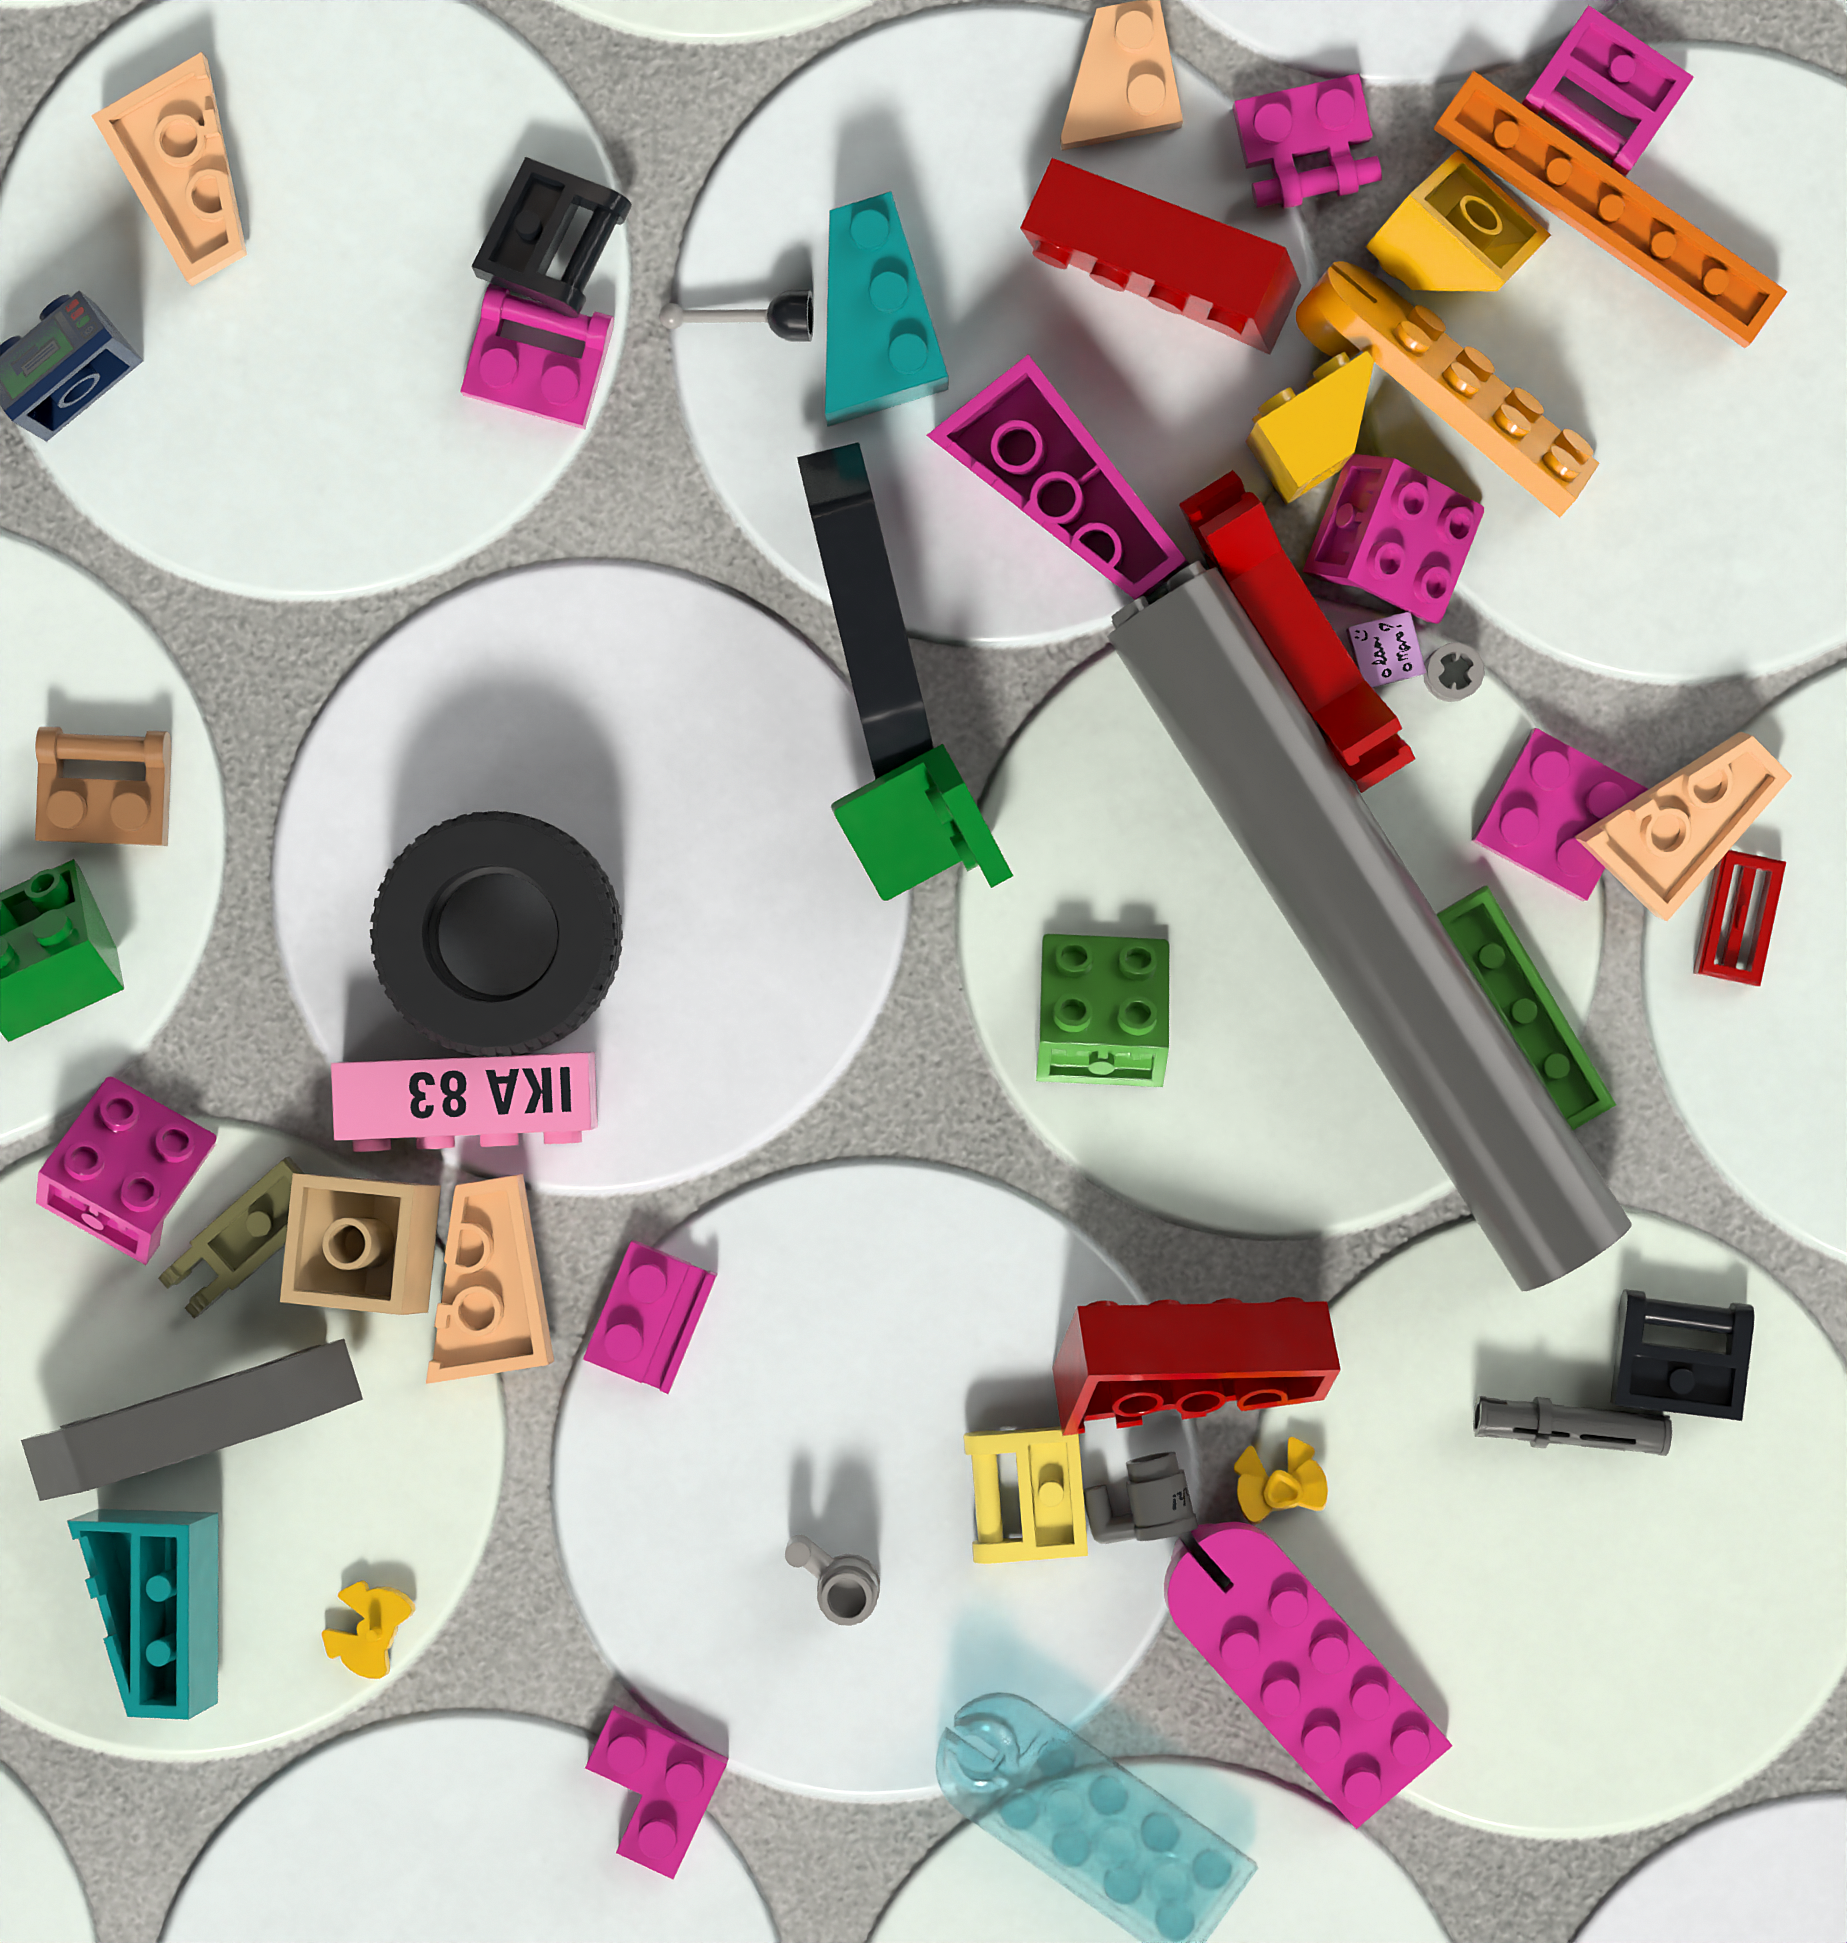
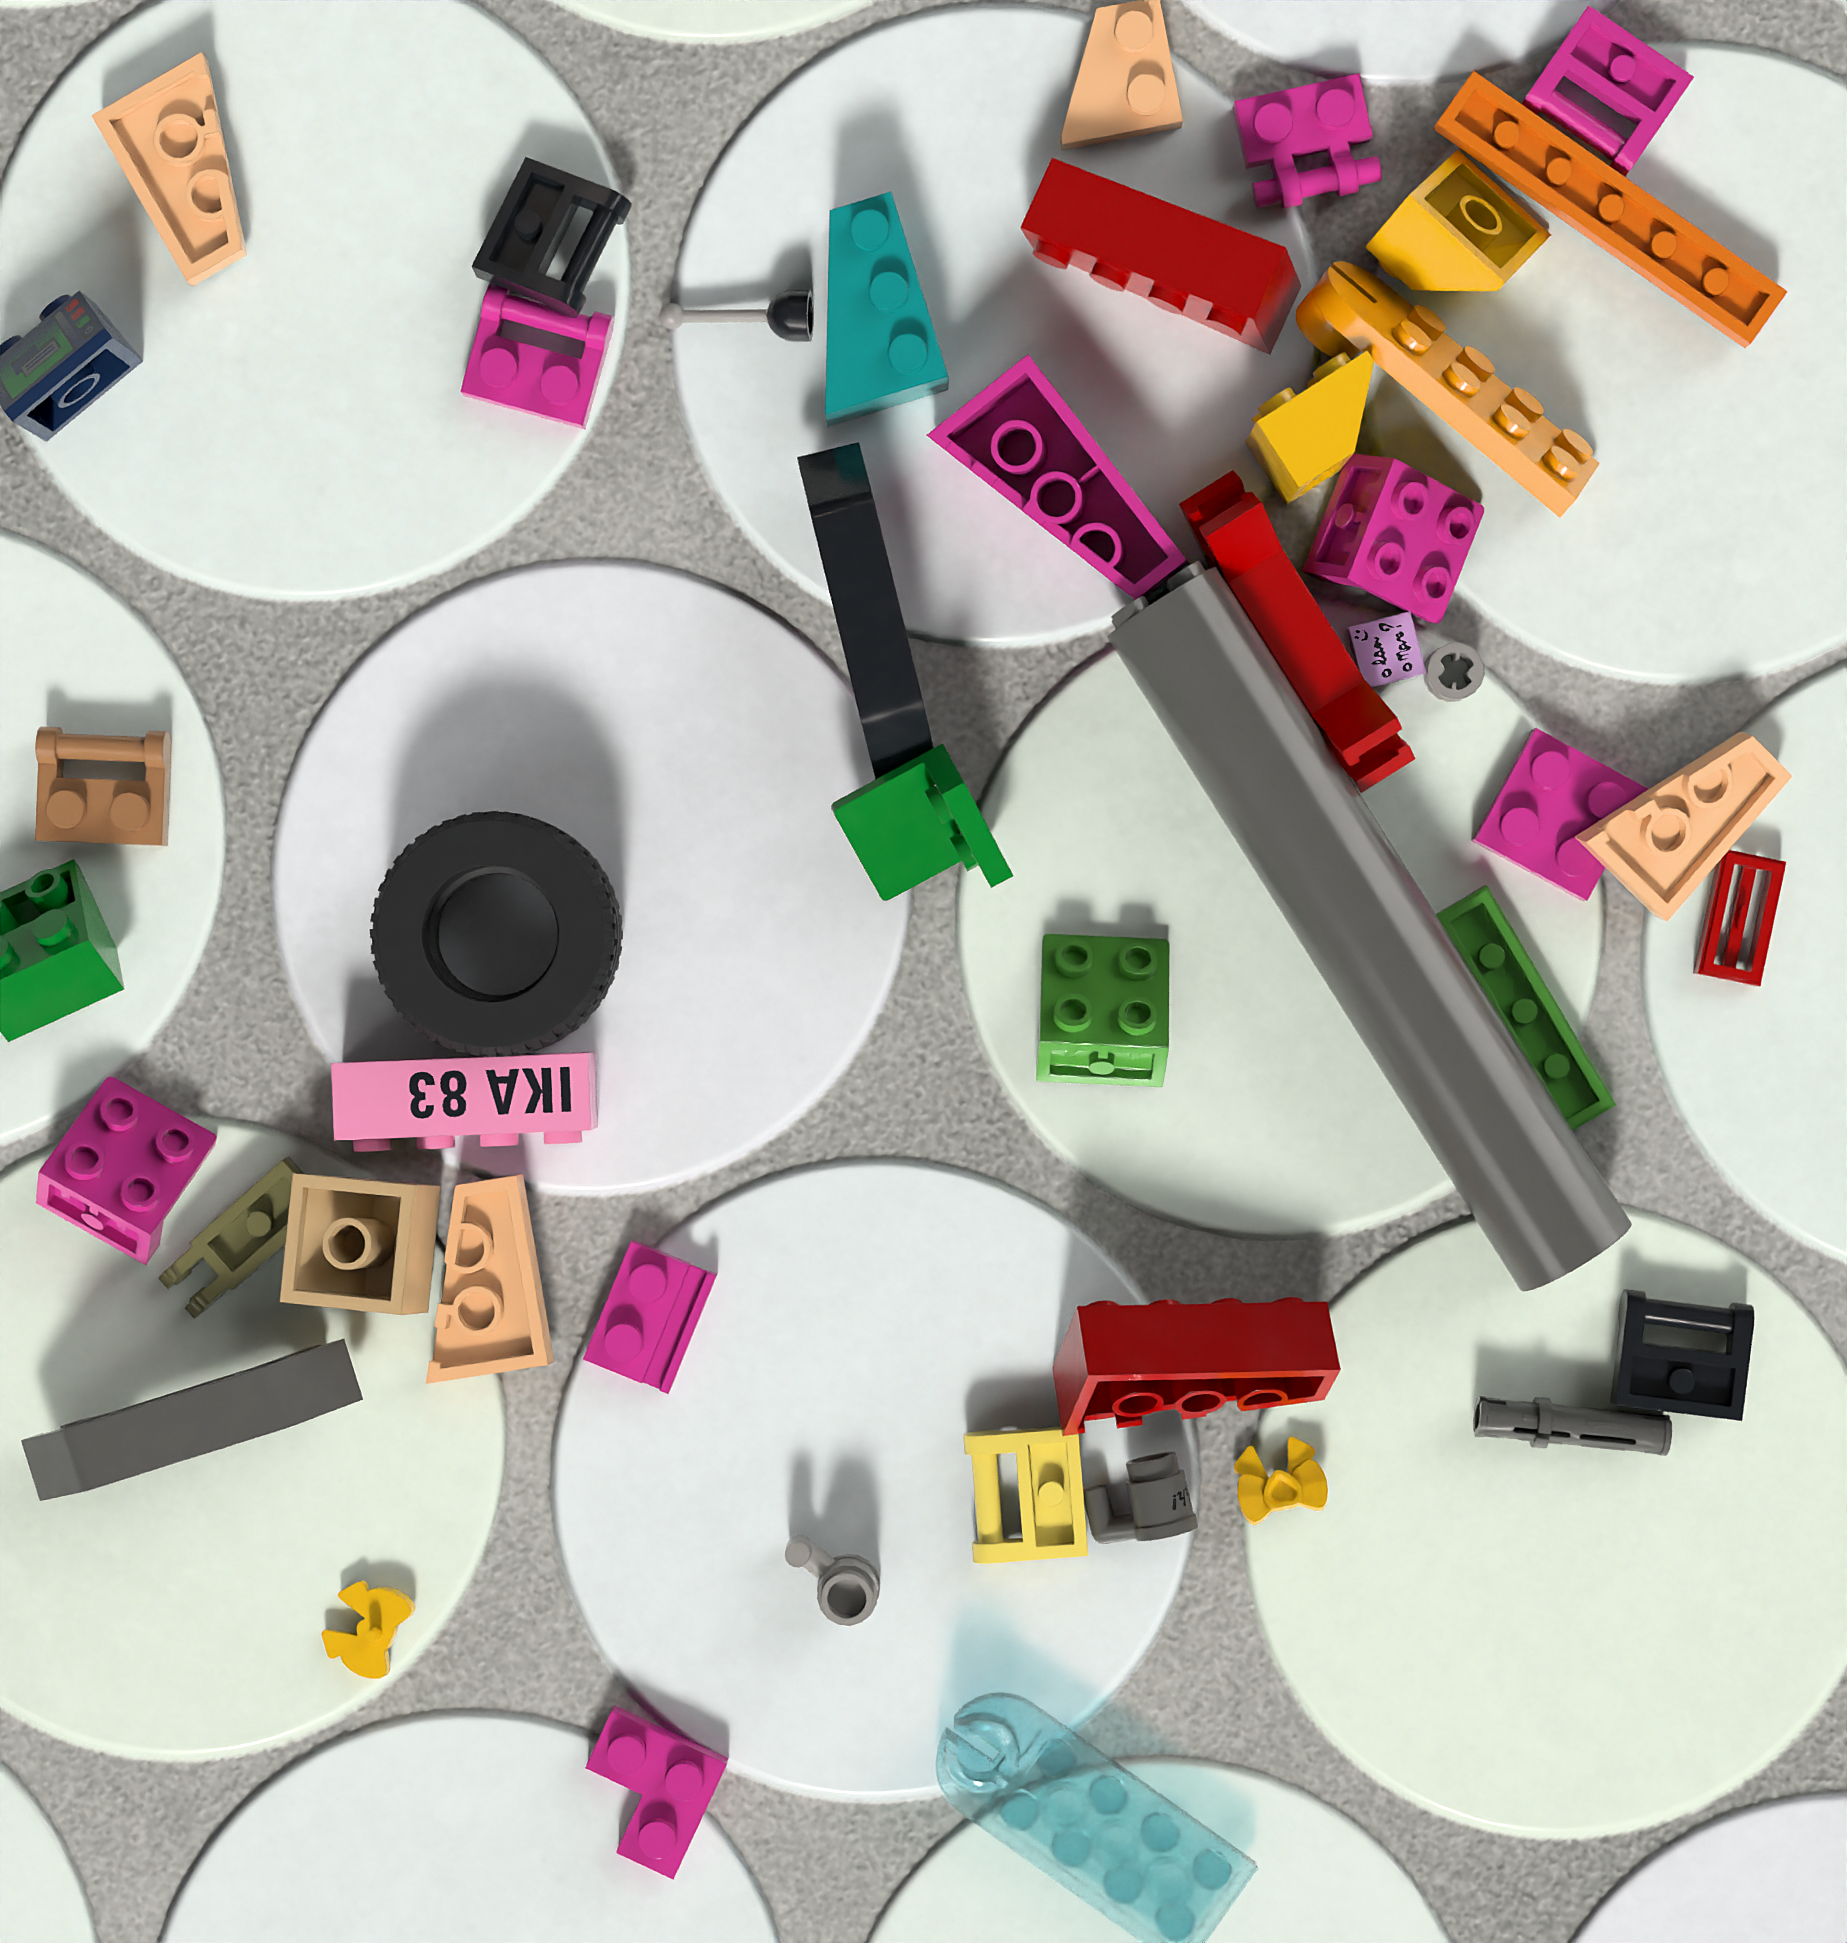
(158, 1605): teal wedge -> none
(1300, 1669): dark pink plate -> none

